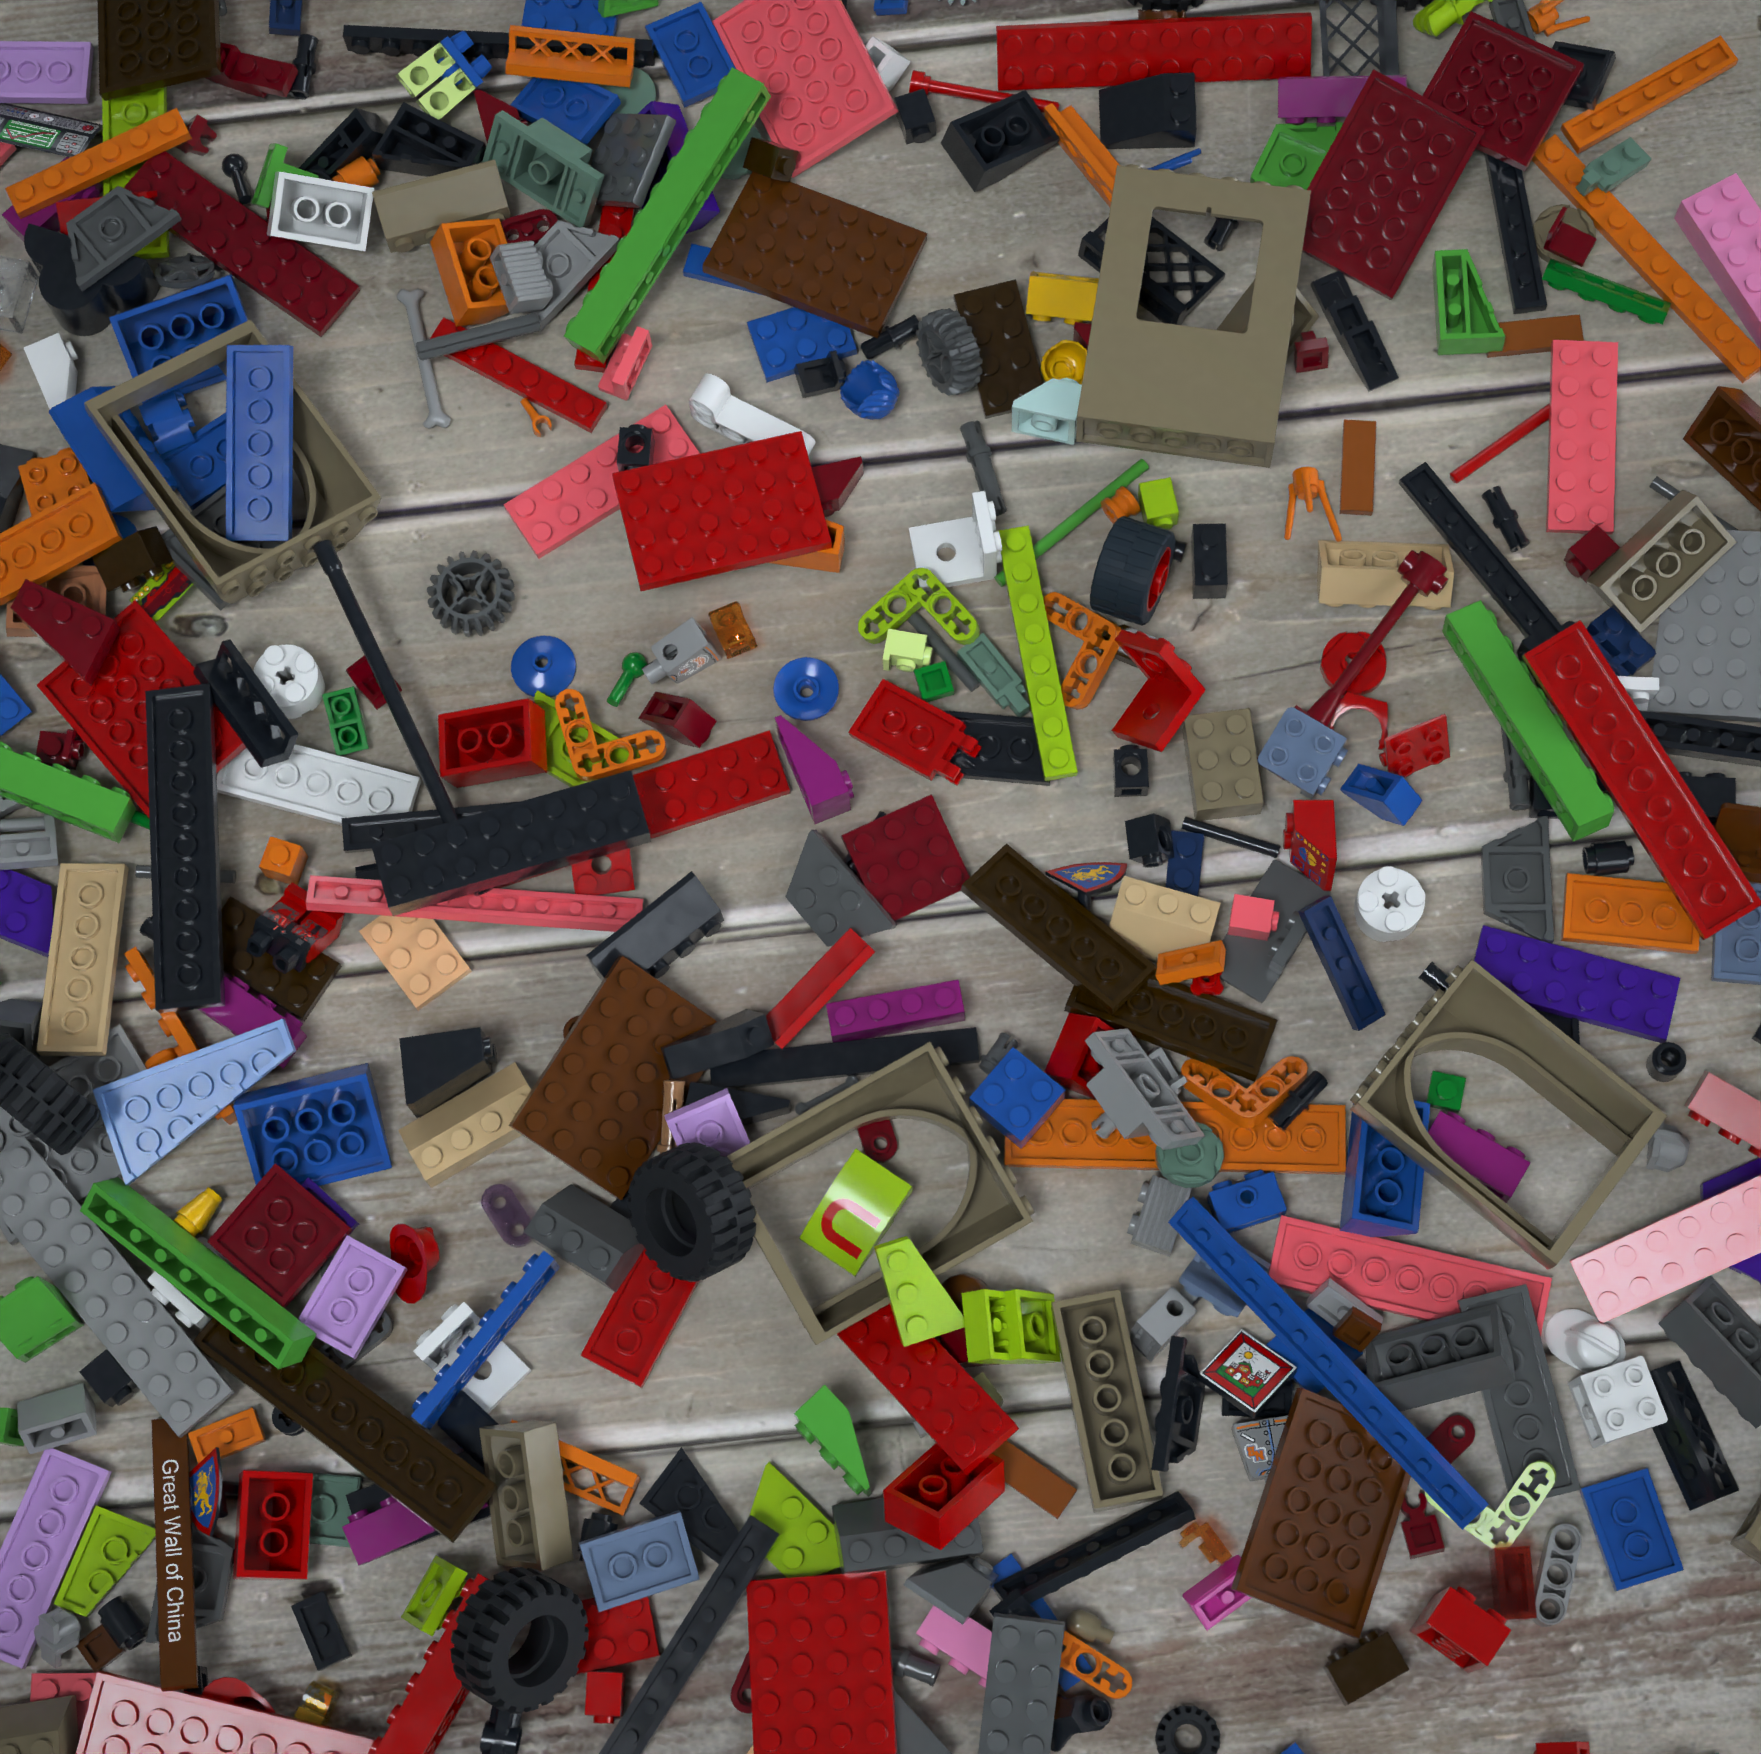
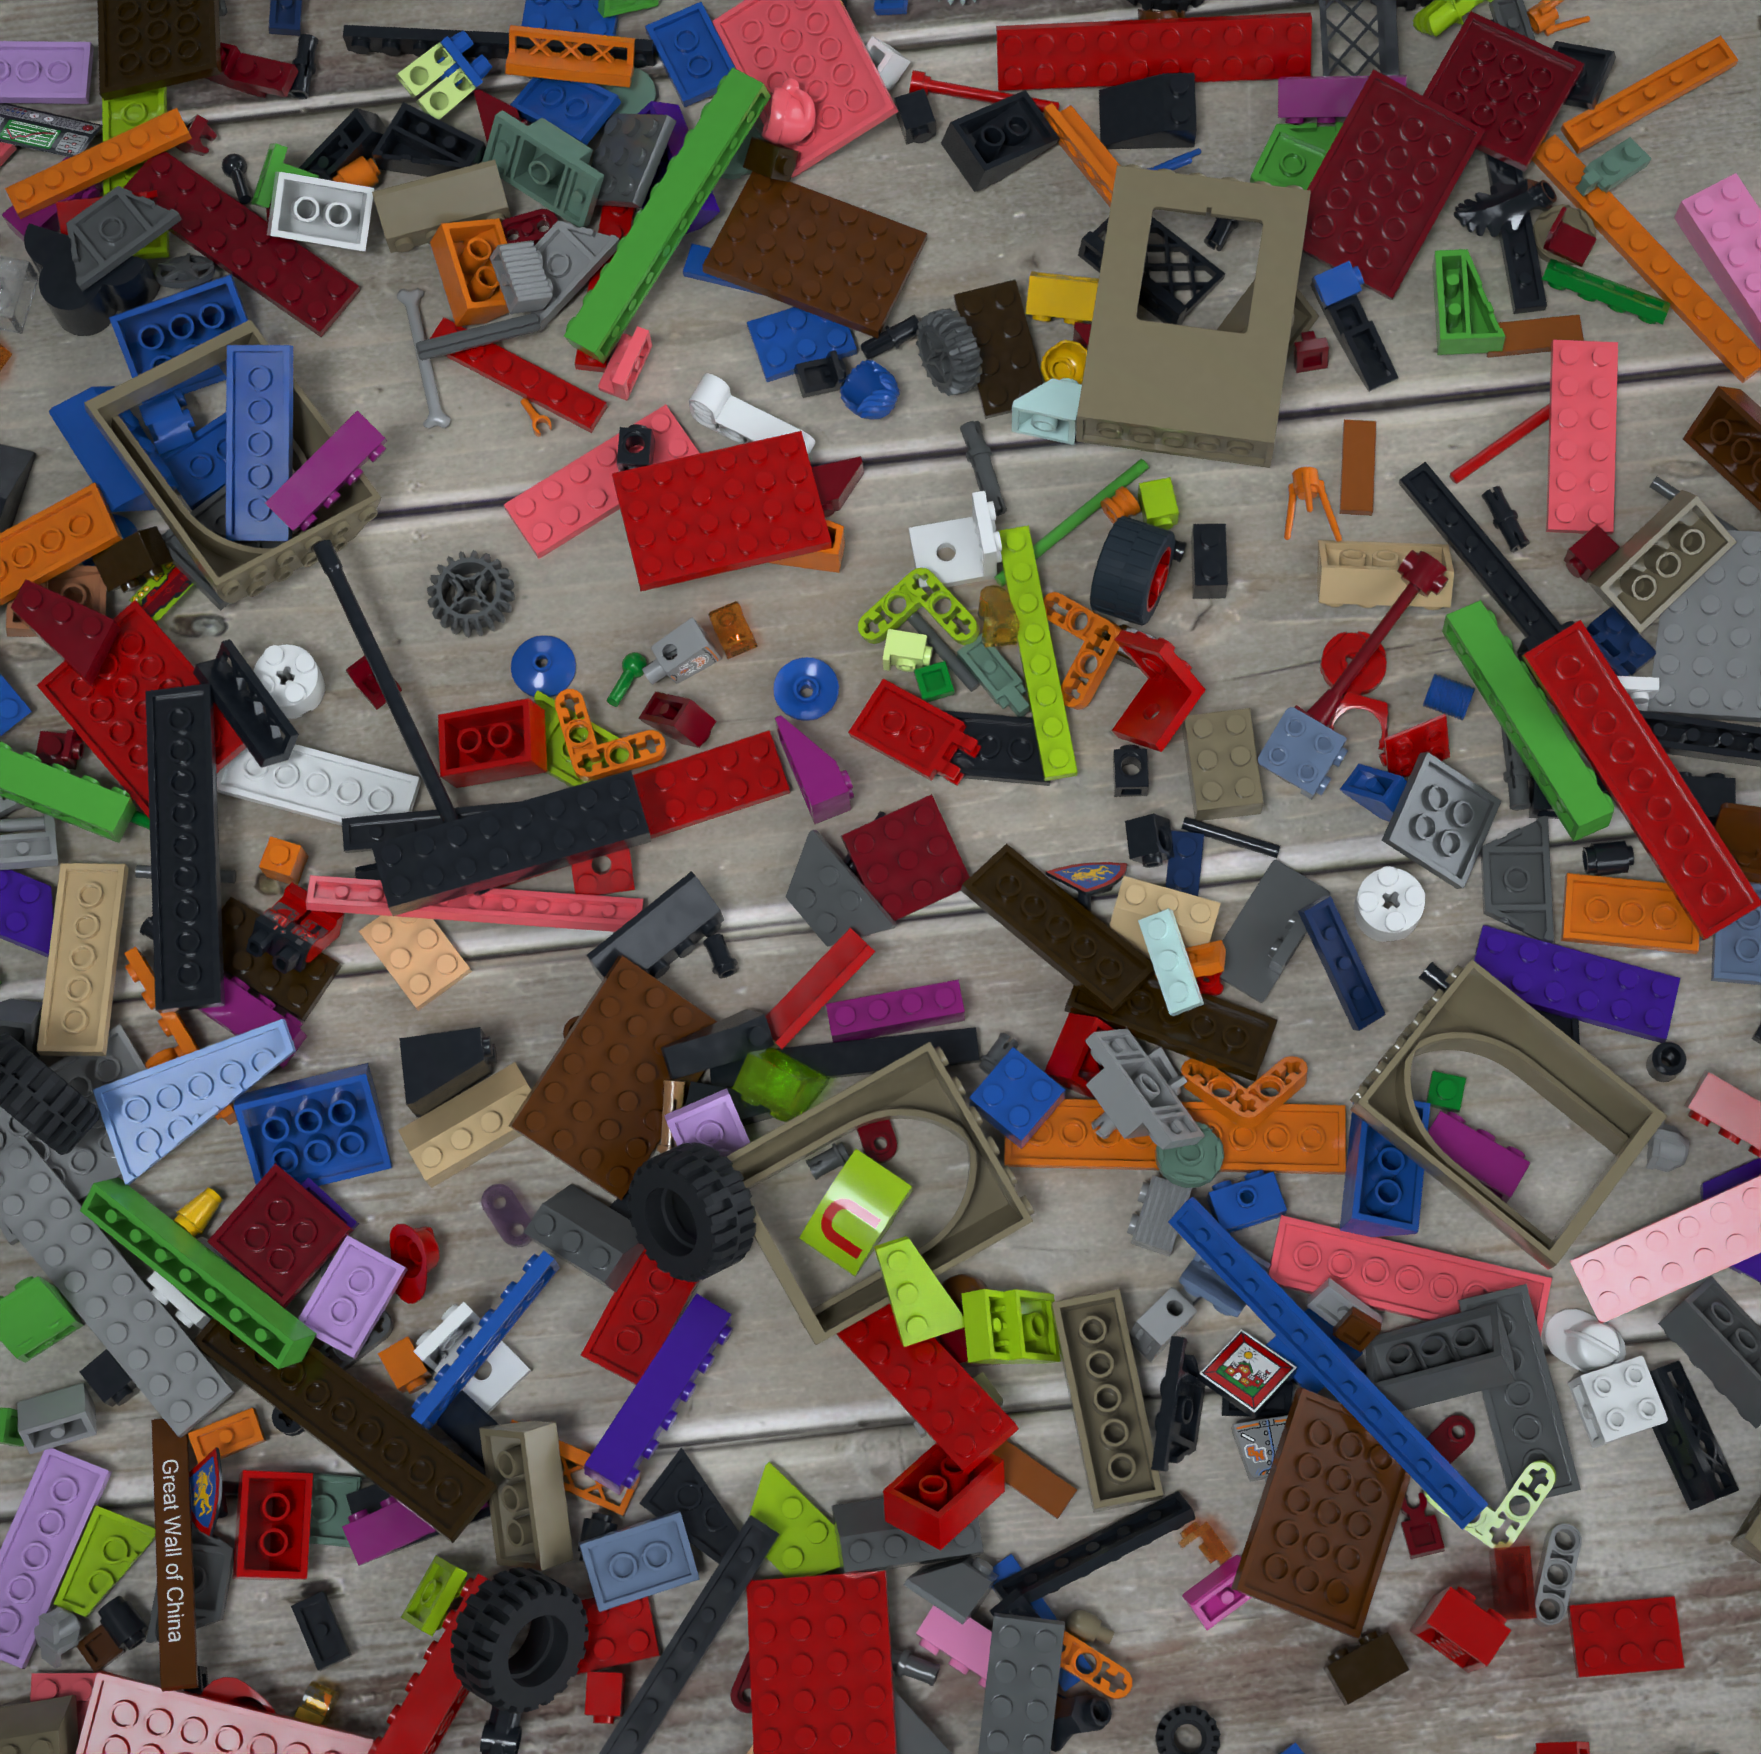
(52, 479): orange brick -> none
(54, 368): white slope -> none
(326, 472): none -> magenta brick
(345, 721): green slope -> none
(404, 1366): none -> orange brick
(658, 1394): none -> dark purple brick
(720, 956): none -> black pin
(779, 1083): none -> clear neon green slope
(790, 115): none -> coral piece
(803, 1107): dark grey hinge -> none
(828, 1160): none -> dark grey pin
(831, 1426): bright green slope -> none
(999, 617): none -> clear yellow leg
(1171, 962): none -> light aqua plate
(1252, 917): coral brick -> none
(1298, 1100): black axle -> none
(1312, 840): red slope -> none
(1338, 284): none -> blue brick
(1441, 820): none -> dark grey plate
(1448, 696): none -> blue piece
(1505, 206): none -> black plant
(1625, 1637): none -> red plate
(1631, 1529): blue plate -> none

